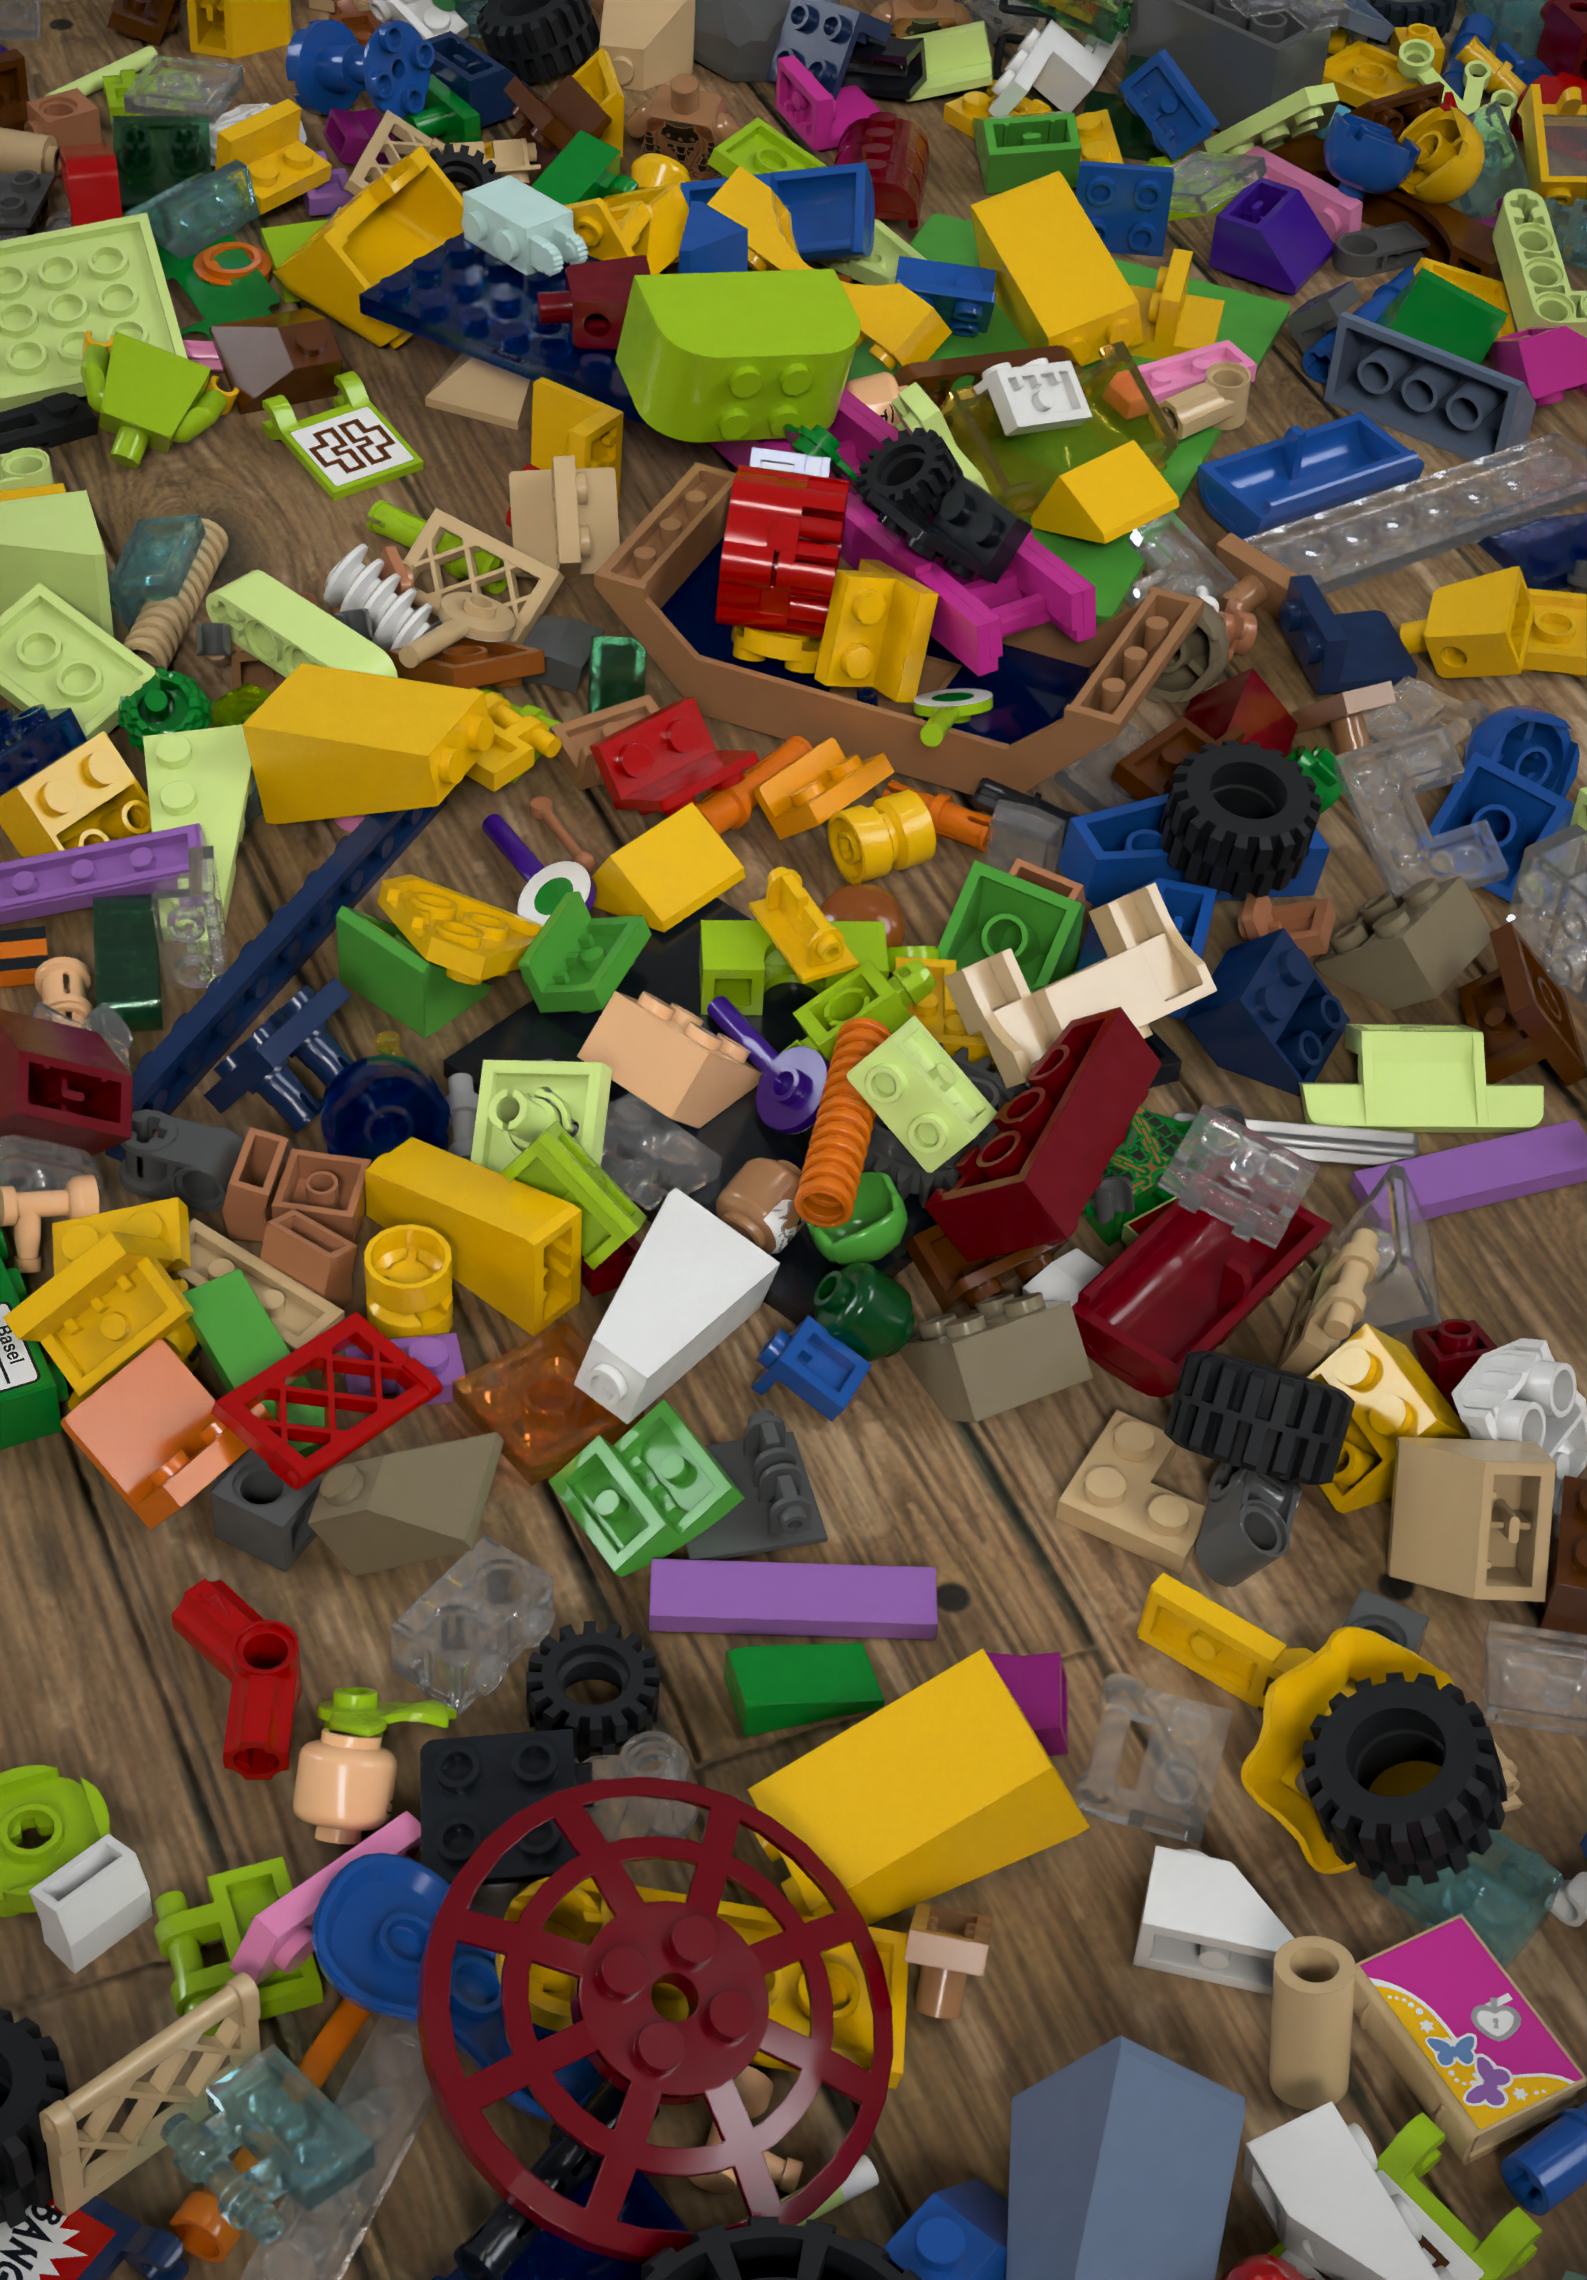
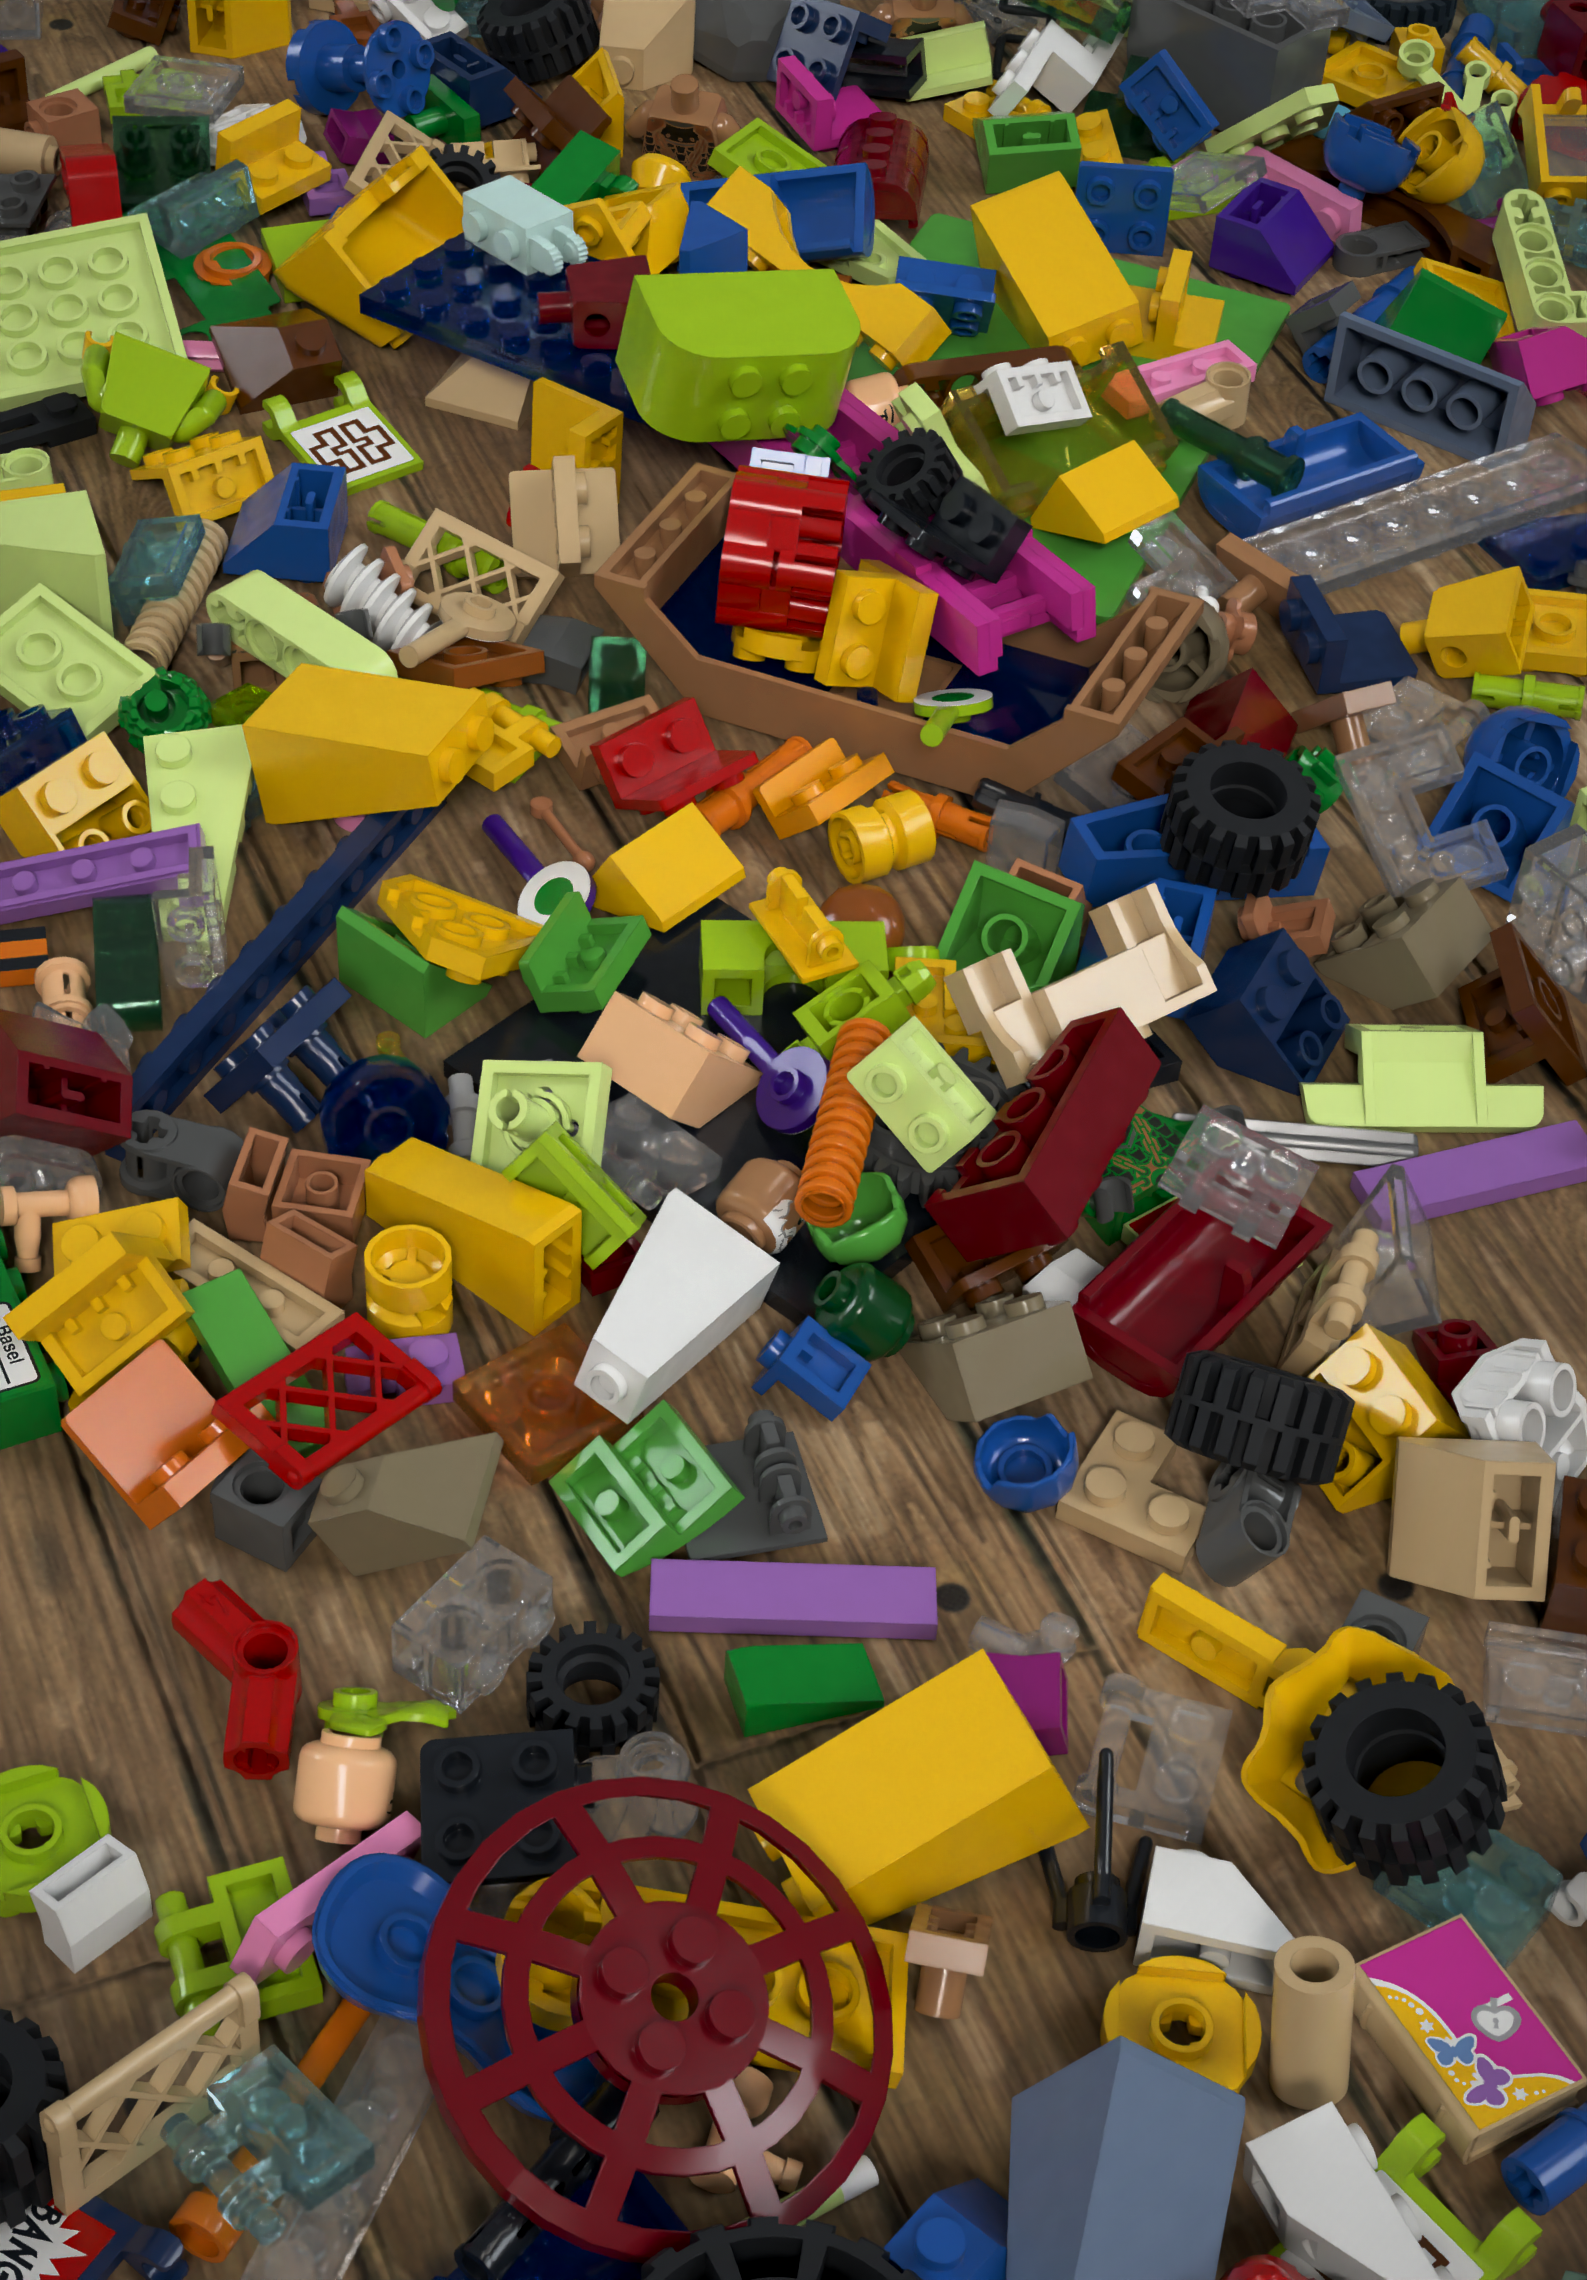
(210, 473): none -> yellow bracket
(292, 525): none -> blue slope
(1026, 1462): none -> blue hair
(1055, 1635): none -> clear arm
(1097, 1909): none -> black plant
(1193, 1993): none -> yellow plate
(1249, 456): none -> clear green pin
(1555, 698): none -> lime pin

